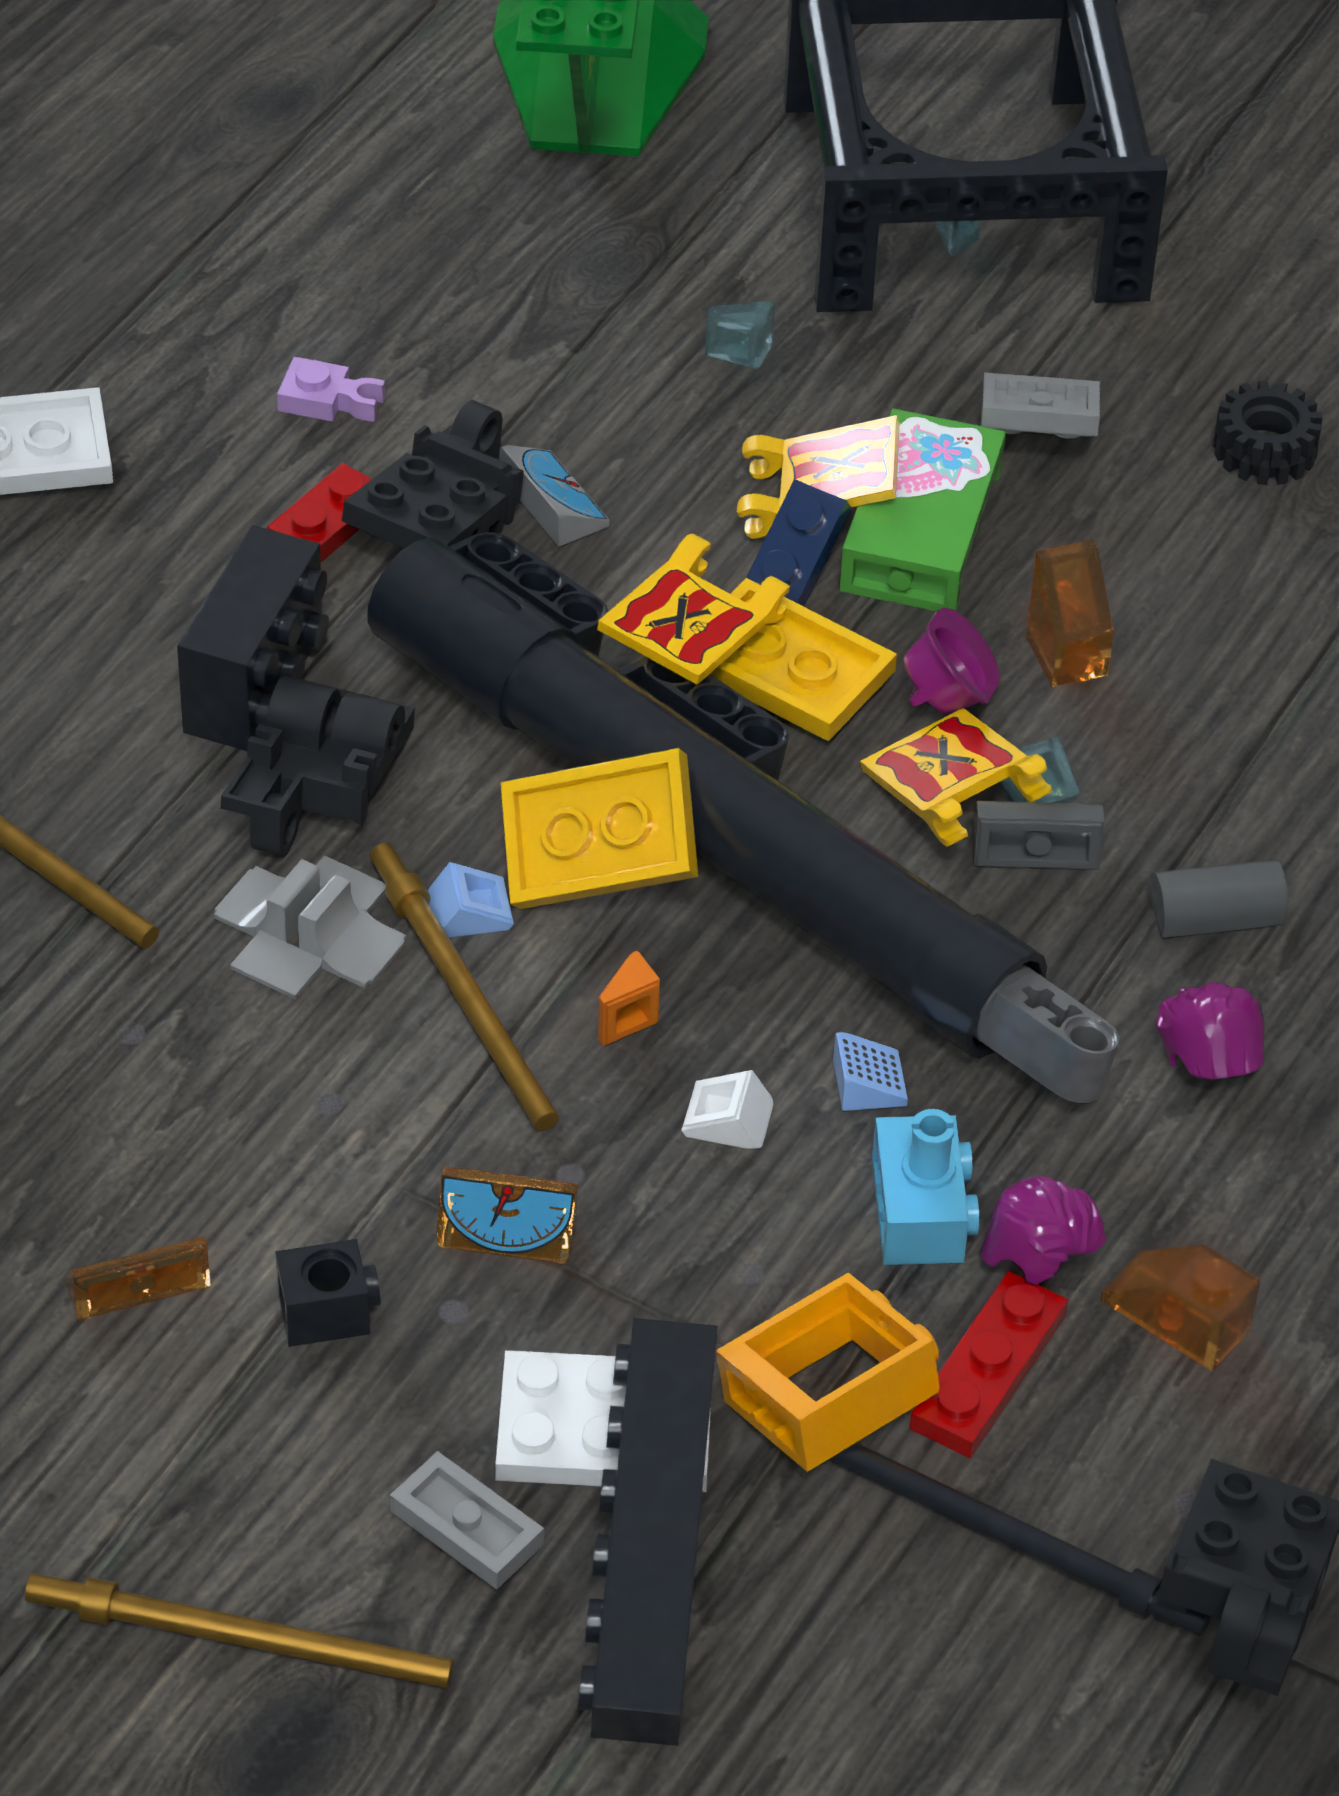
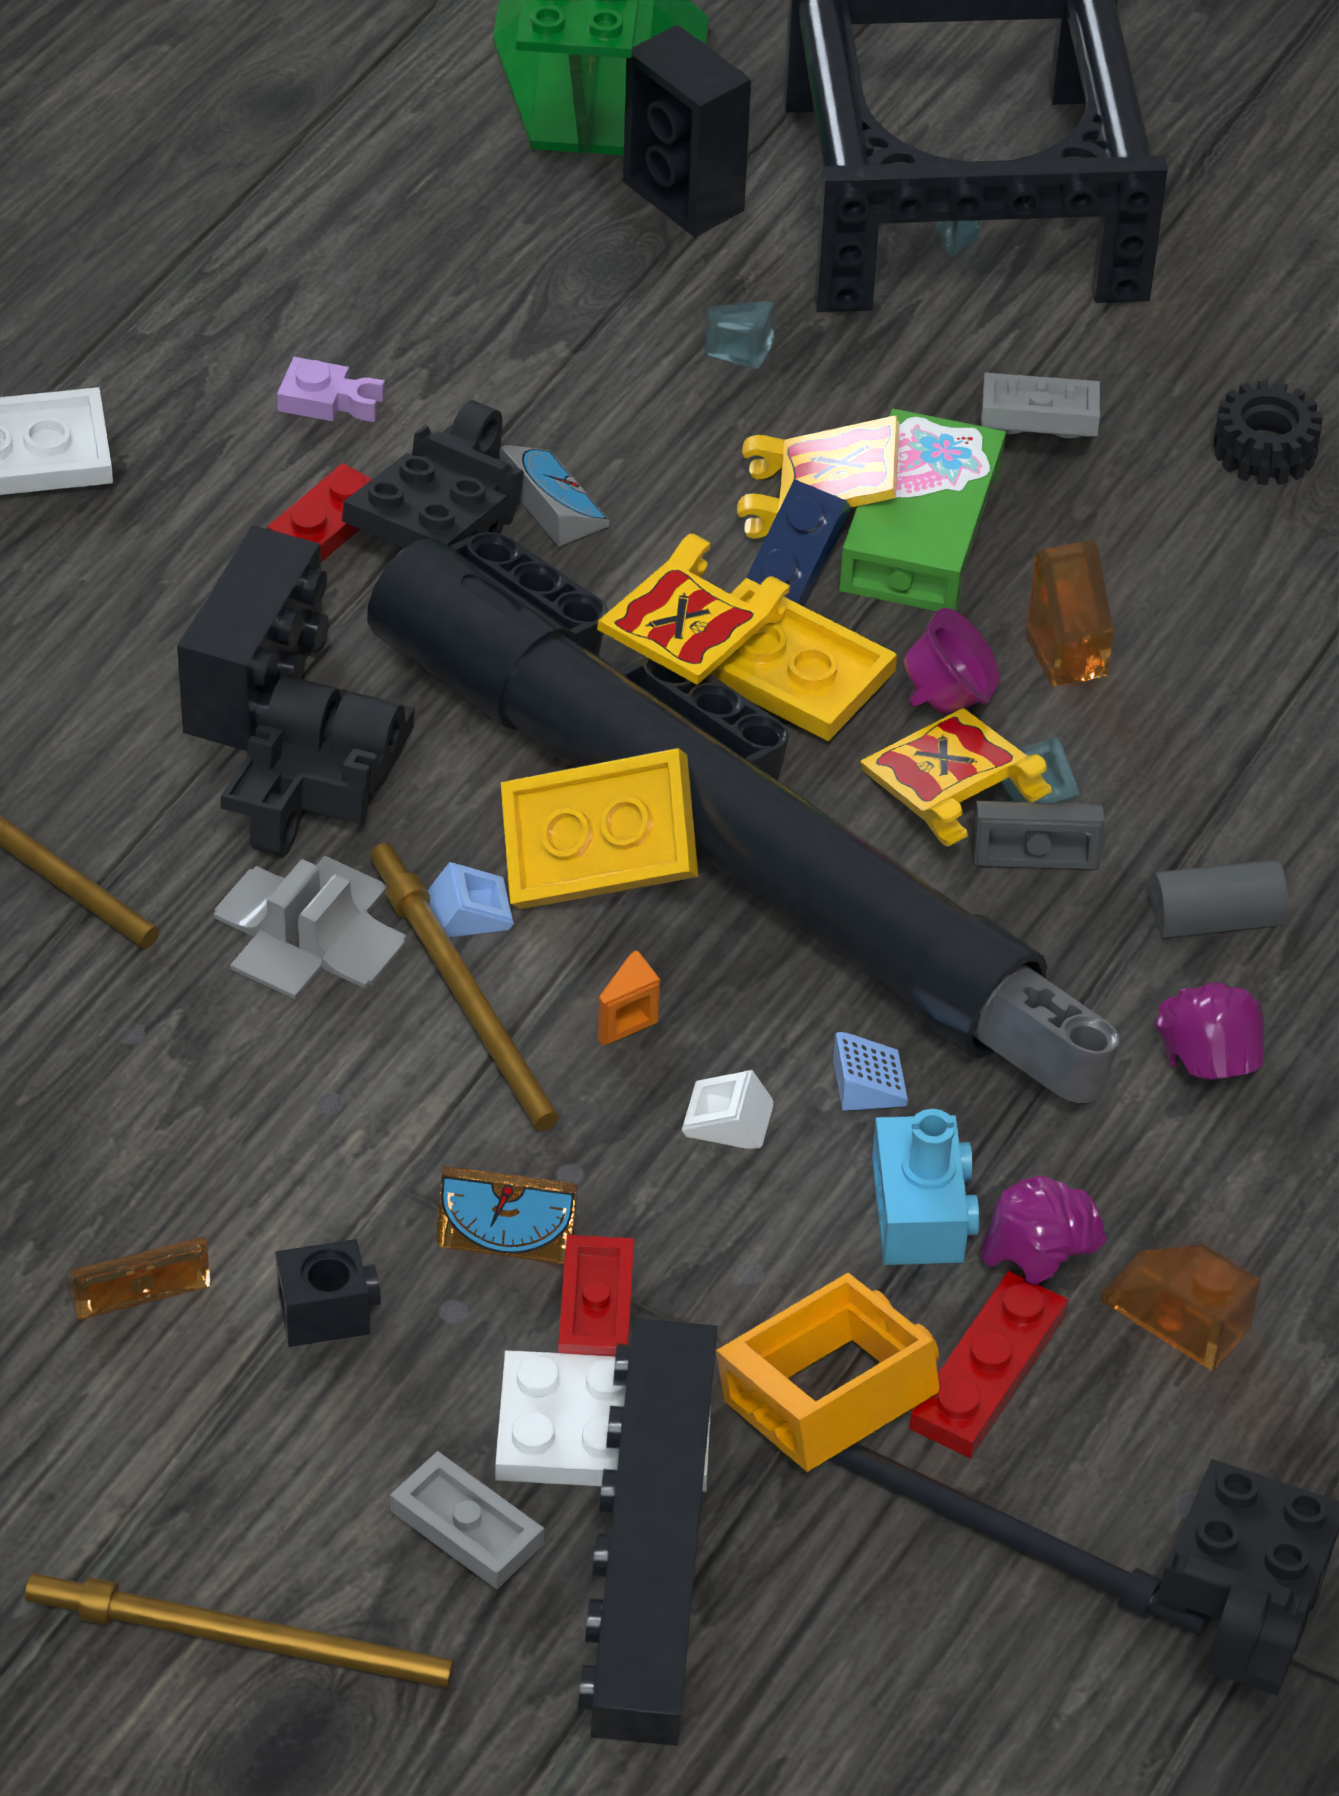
(596, 1294): none -> red plate
(686, 130): none -> black brick

